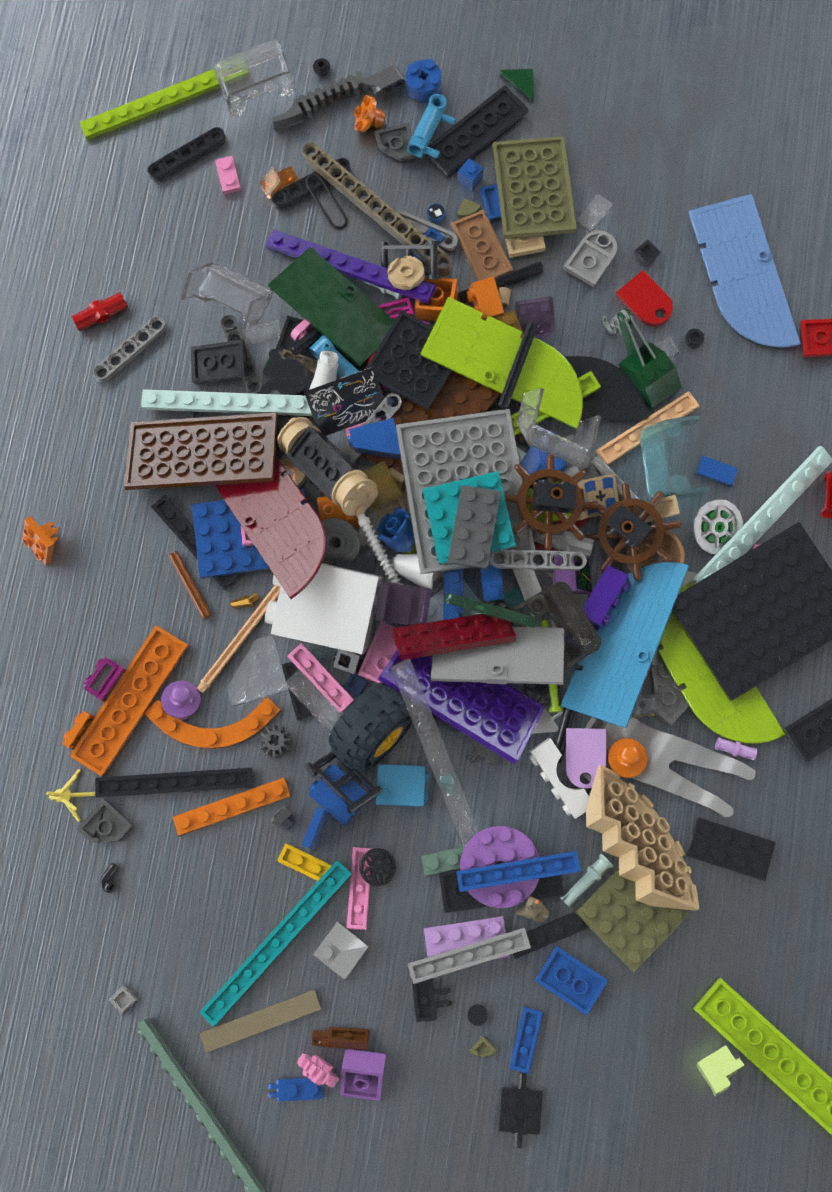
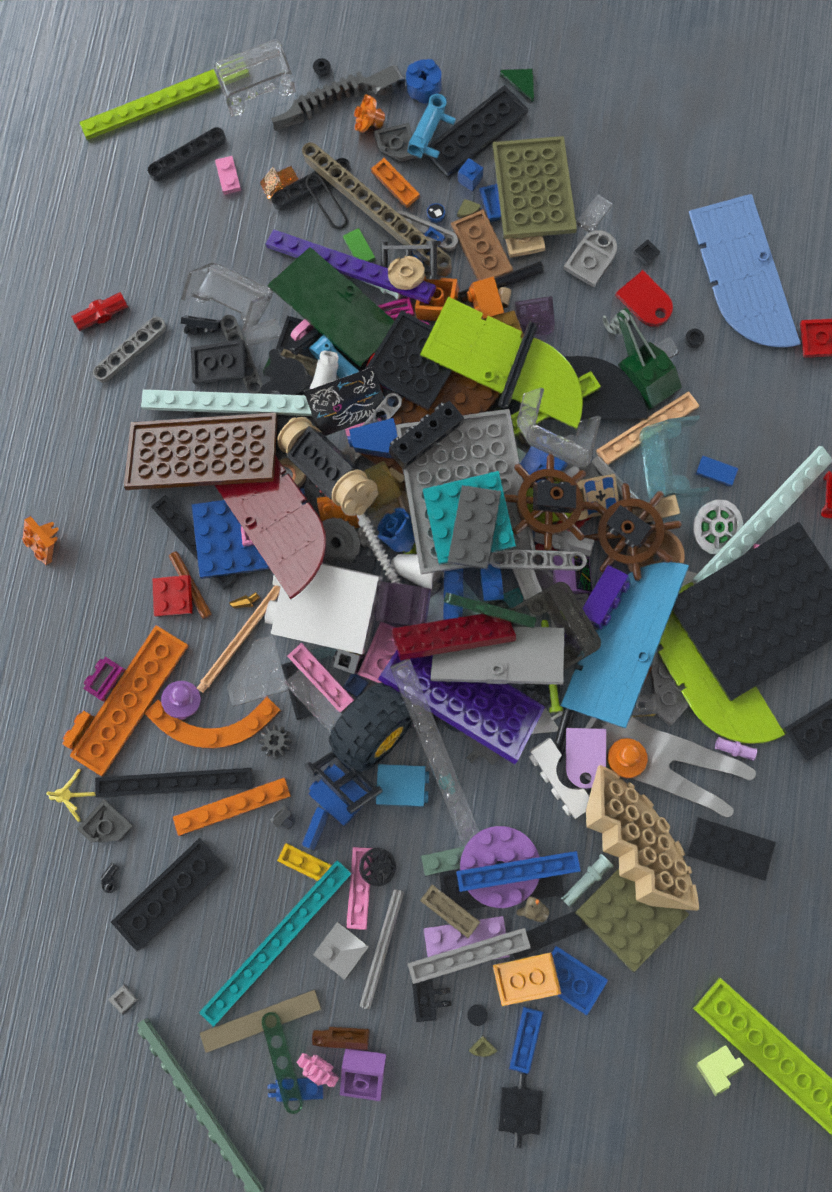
(168, 894): none -> black plate
(172, 595): none -> red plate
(209, 325): none -> black plate
(280, 1073): none -> clear green beam
(358, 245): none -> bright green tile
(381, 949): none -> light grey axle
(395, 182): none -> orange plate
(426, 434): none -> black brick
(450, 911): none -> dark tan plate
(526, 979): none -> light orange tile

